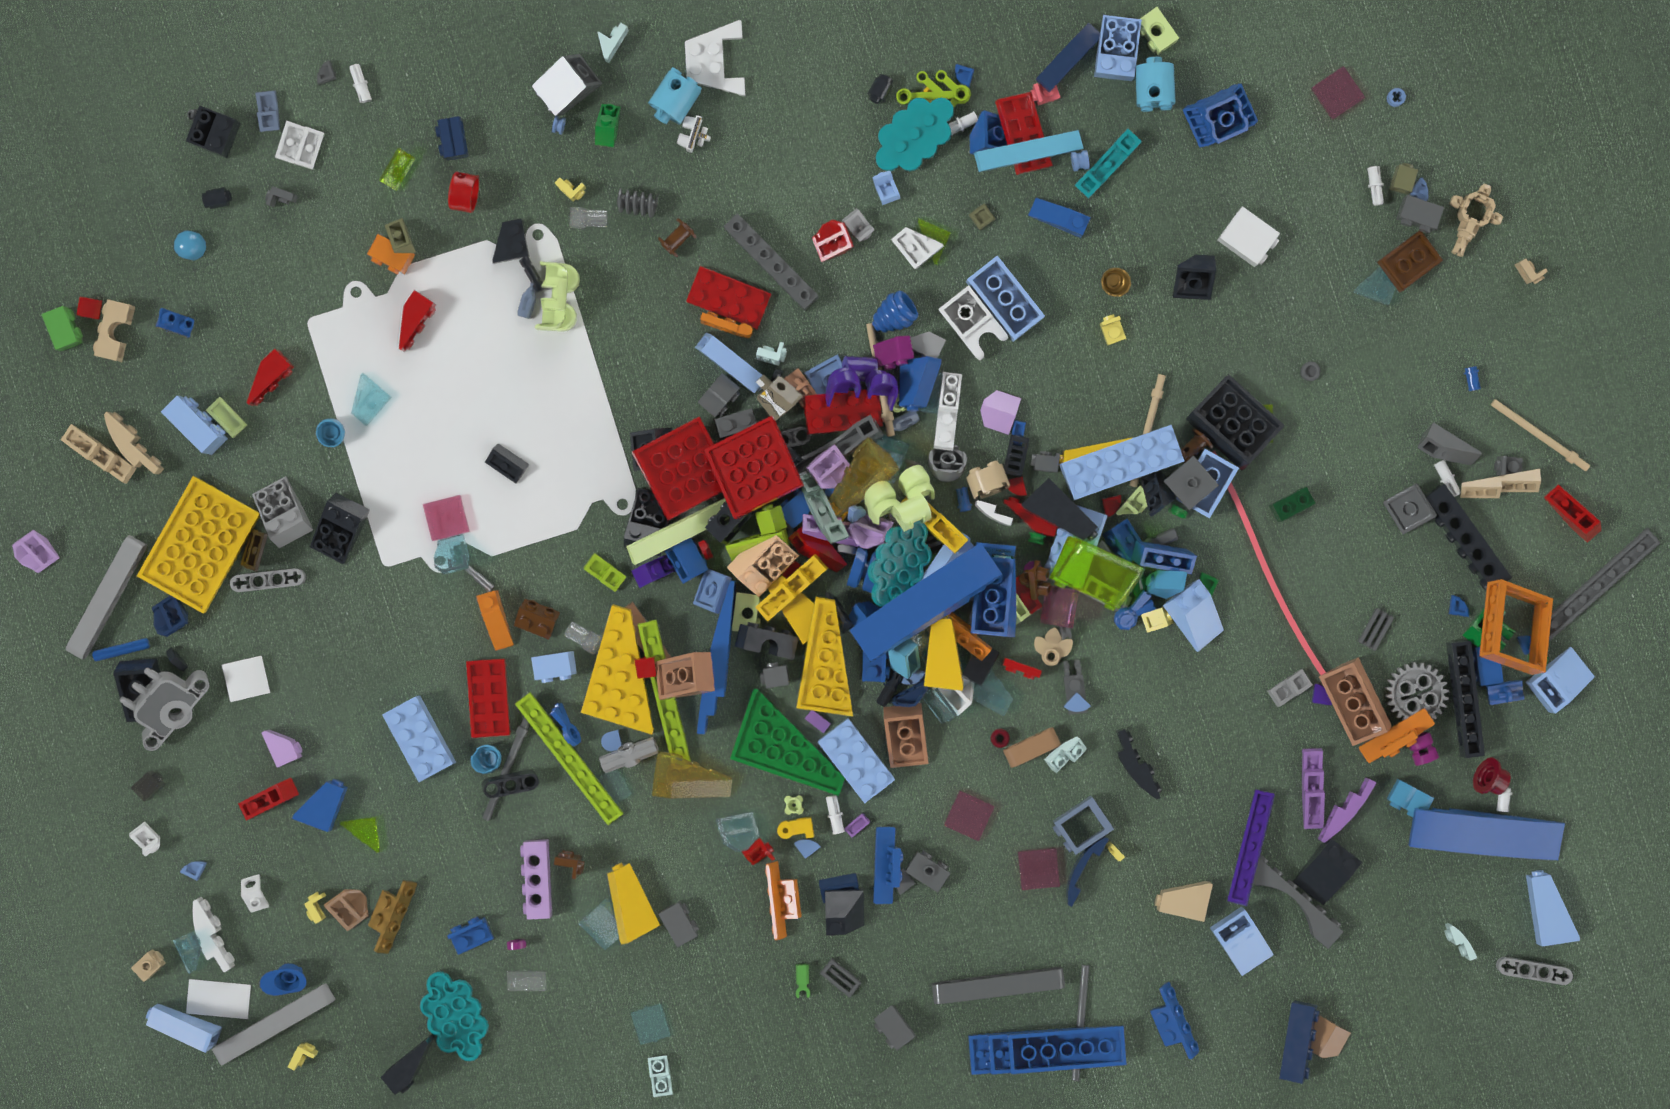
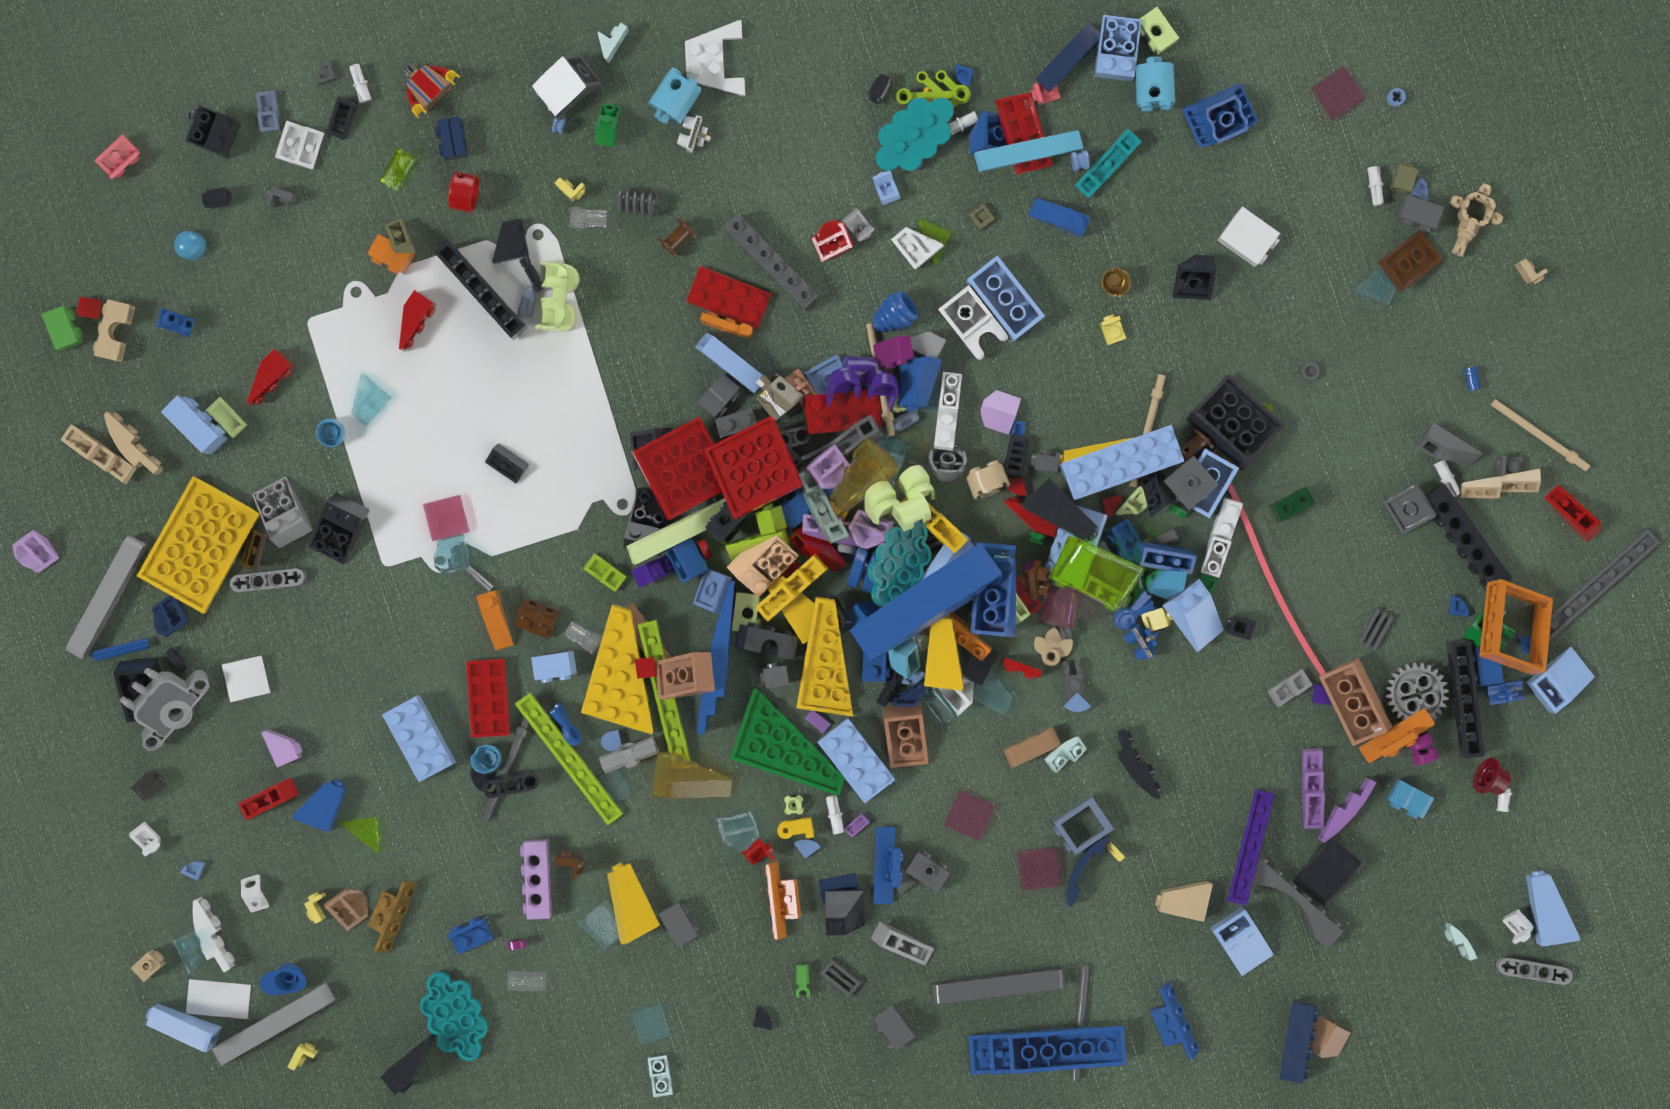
(117, 157): none -> coral bracket
(335, 115): none -> black slope
(427, 86): none -> torso
(478, 778): none -> black tile
(480, 290): none -> black brick
(762, 1019): none -> black tile
(768, 354): light aqua bracket -> none
(855, 513): medium blue tile -> none
(901, 943): none -> light grey slope
(963, 500): blue pin -> none
(989, 509): white slope -> none
(995, 733): dark red plate -> none
(1146, 648): none -> blue hips
(1221, 537): none -> white slope
(1246, 630): none -> black brick
(1486, 834): slope -> none
(1519, 926): none -> white bracket

